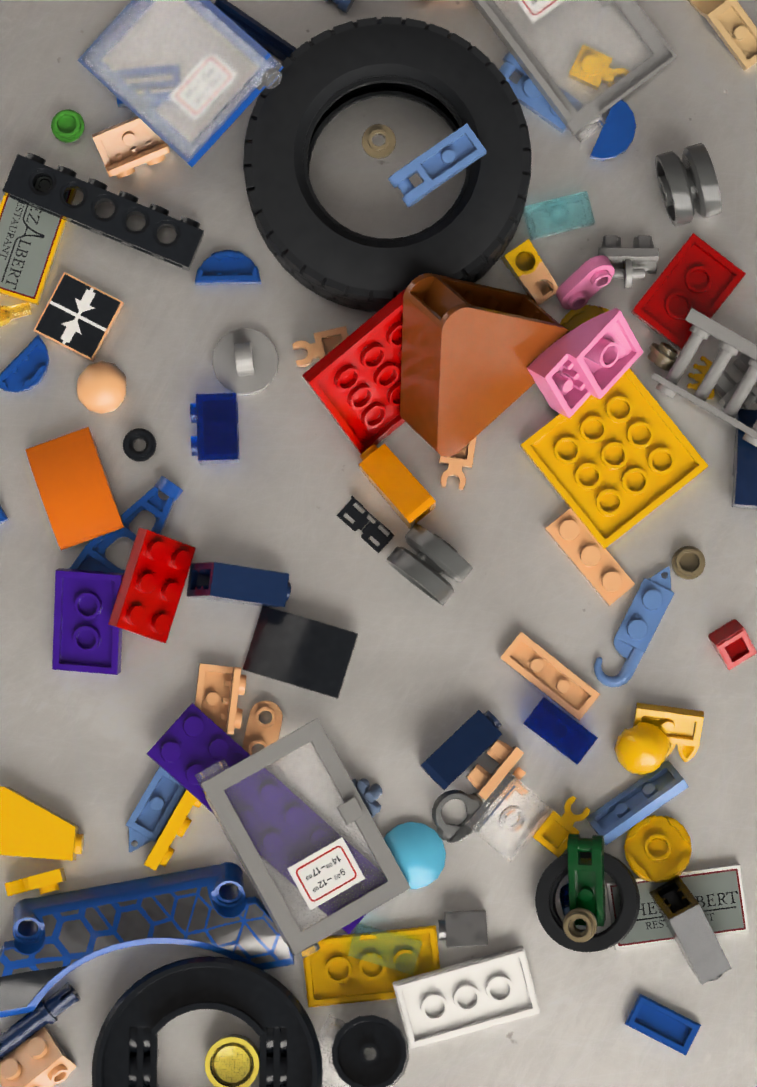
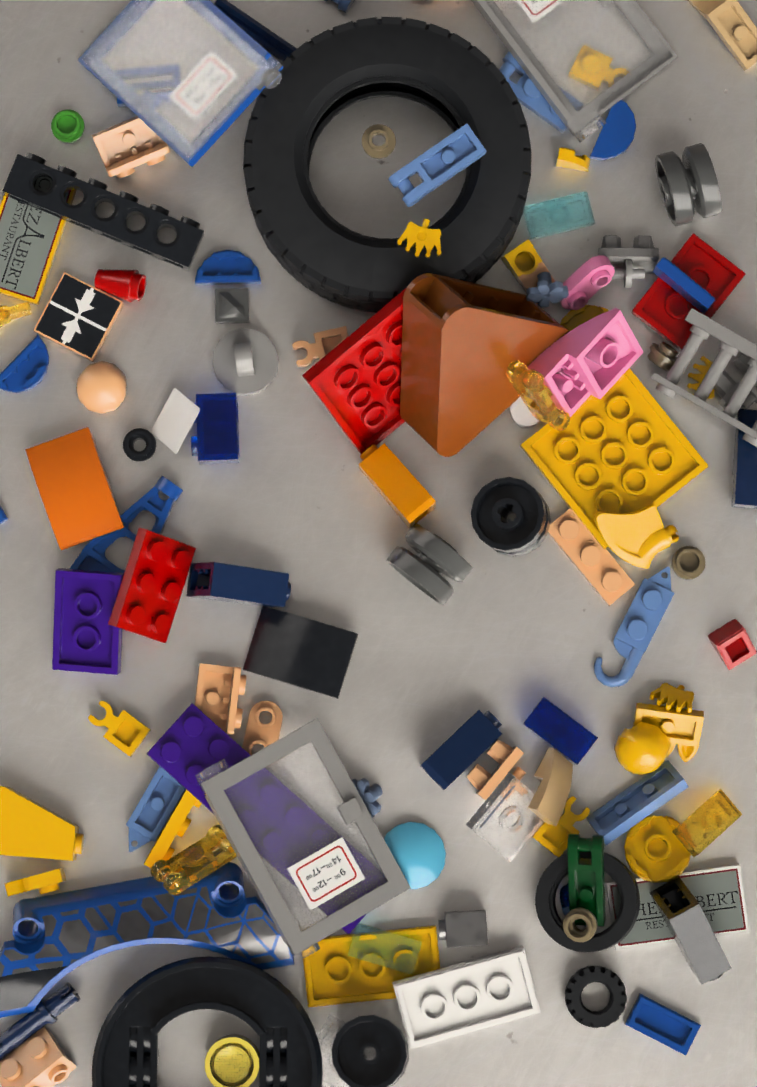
(121, 283): none -> red cone
(123, 731): none -> yellow plate
(175, 420): none -> white sticker
(194, 862): none -> clear yellow plate
(232, 305): none -> dark grey tile
(361, 520): black piece -> none
(422, 237): none -> yellow piece
(451, 832): dark grey piece -> none
(463, 458): light nougat plate -> none
(499, 500): none -> black wheel
(521, 414): none -> white tile
(536, 395): none -> clear yellow plate
(546, 291): none -> sand blue plant
(550, 676): light nougat plate -> none
(552, 794): none -> tan slope
(567, 159): none -> yellow tile
(595, 1018): none -> black tyre
(635, 534): none -> yellow arm
(673, 697): none -> yellow piece
(684, 285): none -> blue tile
(707, 823): none -> clear yellow plate

